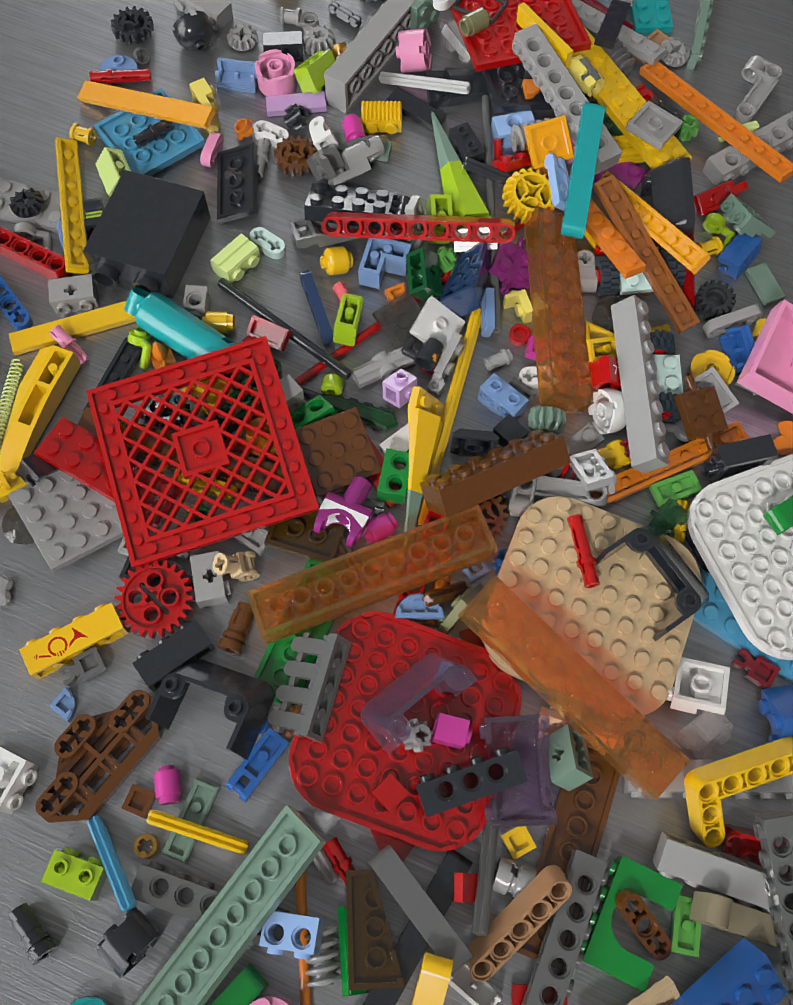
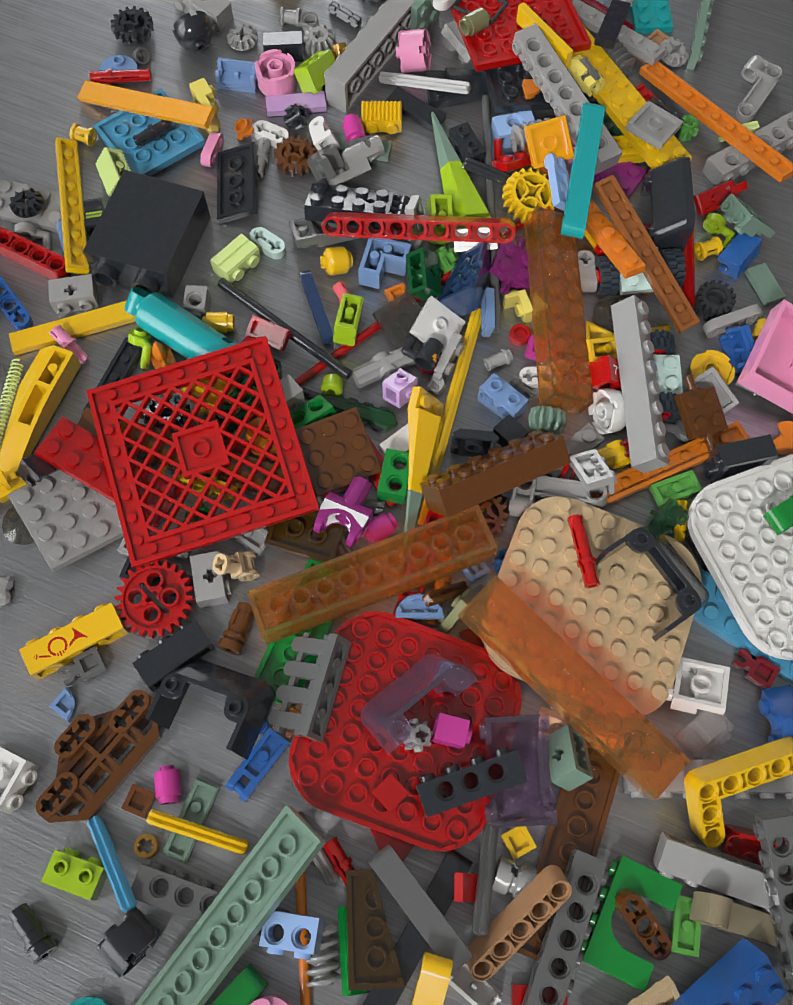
(665, 233): light orange tile -> none

